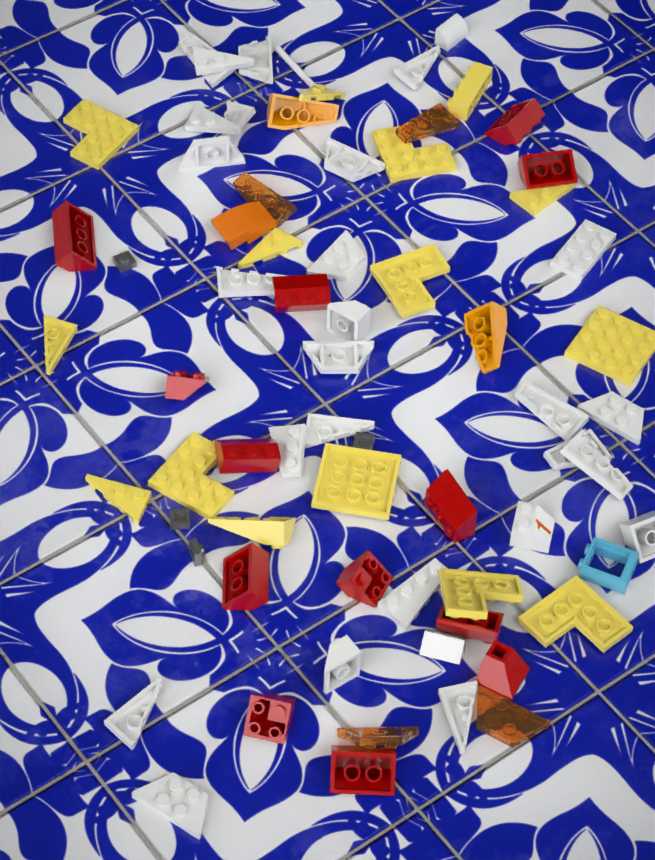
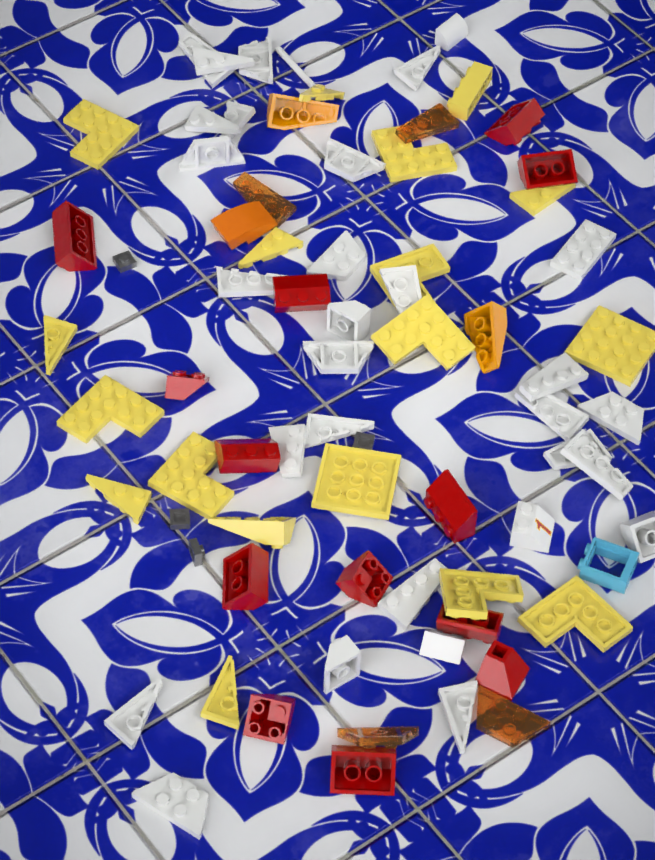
(107, 403): none -> light yellow plate
(222, 701): none -> light yellow wing
(402, 285): none -> white wing
(425, 325): none -> light yellow plate
(553, 377): none -> white wing

